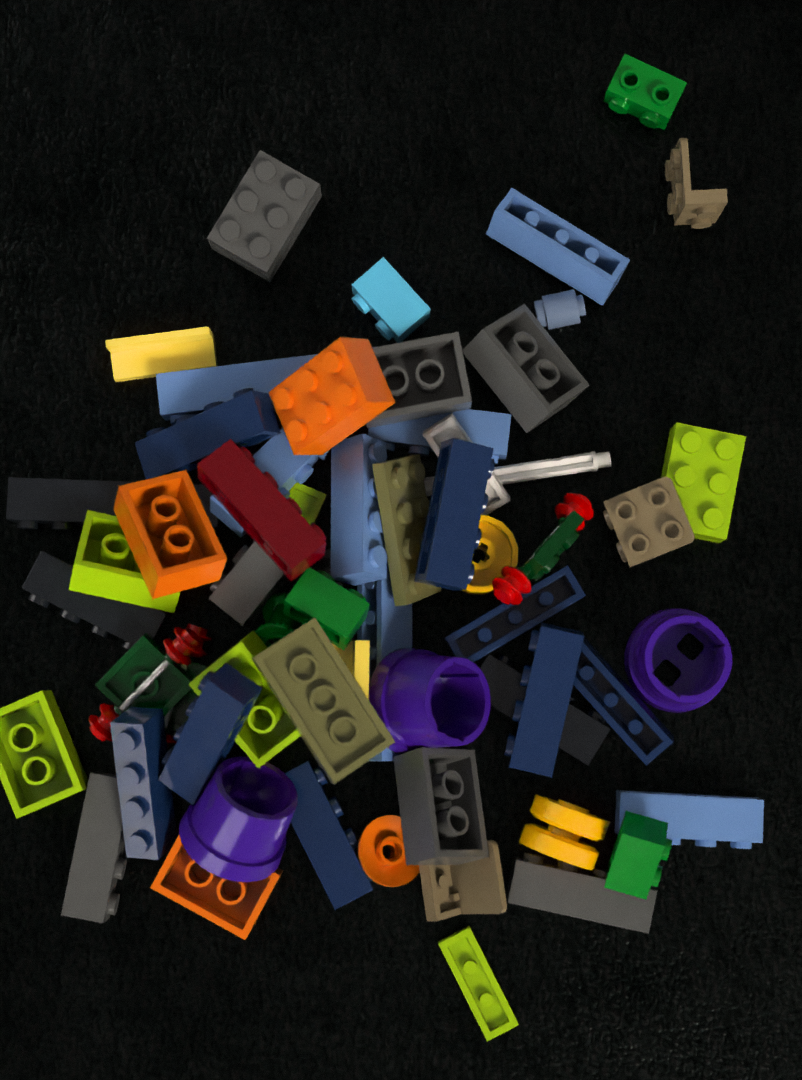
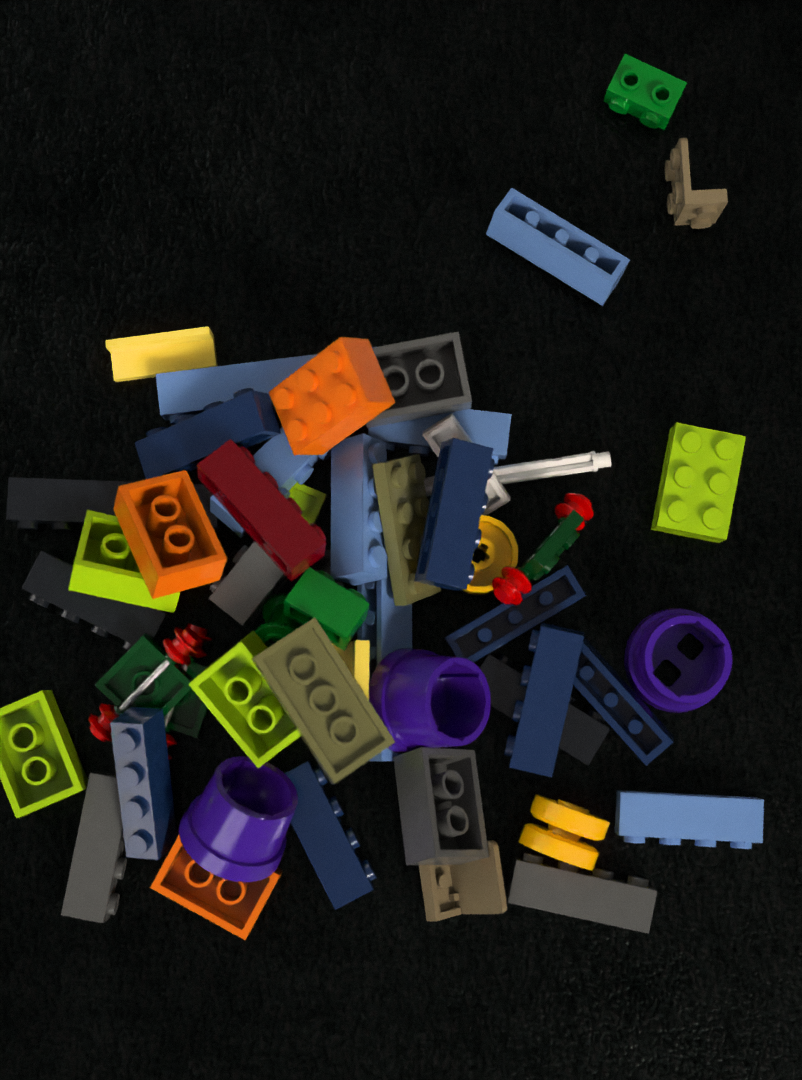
(209, 731): dark blue brick -> none
(265, 216): dark grey brick -> none
(389, 301): medium azure brick -> none
(391, 871): orange dish -> none
(478, 983): lime plate -> none
(525, 367): dark grey brick -> none
(560, 309): sand blue brick -> none
(637, 855): green brick -> none
(648, 521): dark tan bracket -> none

